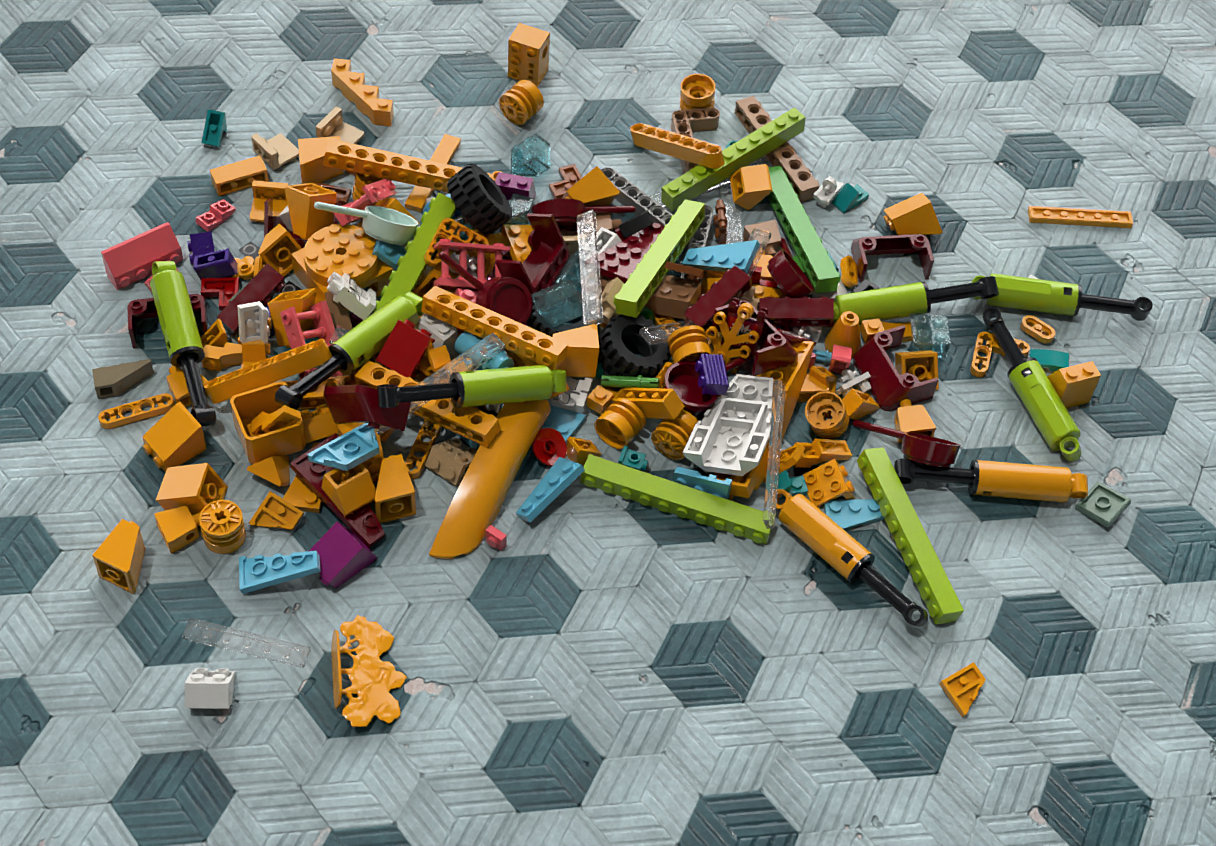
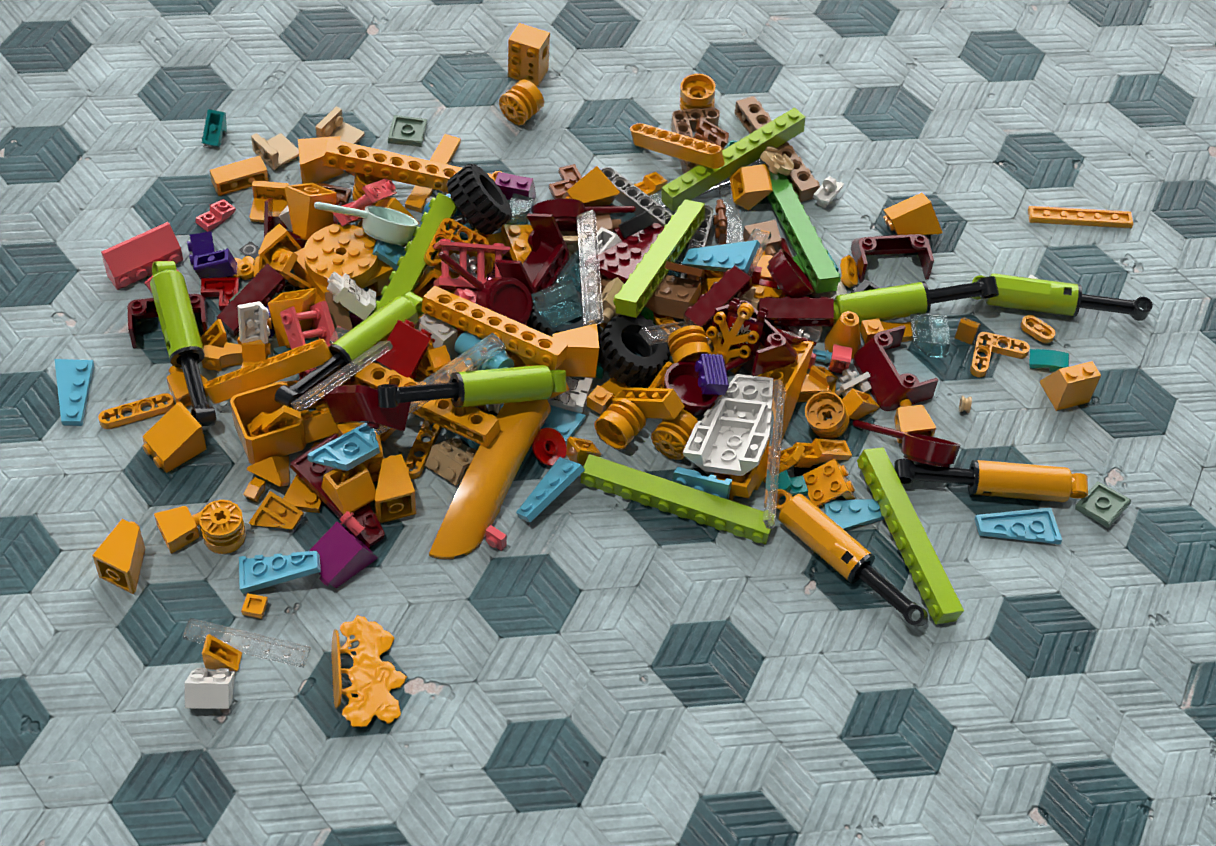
(73, 389): none -> medium azure wing
(117, 378): dark tan slope -> none
(191, 487): light orange slope -> none
(218, 654): none -> light orange slope
(254, 605): none -> light orange plate
(255, 489): none -> light orange piece
(283, 262): none -> light orange bracket
(341, 375): none -> clear tile
(351, 523): none -> coral pin
(363, 96): light orange brick -> none
(407, 131): none -> sand green tile
(530, 157): clear light blue slope -> none
(630, 382): bright green pin -> none
(633, 459): teal brick -> none
(651, 183): none -> light orange slope
(707, 131): none -> dark orange plate
(777, 162): none -> tan plate
(850, 197): teal slope -> none
(919, 363): light orange slope -> none
(963, 687): light orange wing -> none
(965, 404): none -> tan bush
(967, 330): none -> light orange slope
(1025, 525): none -> medium azure wing
(1036, 392): lime piece -> none

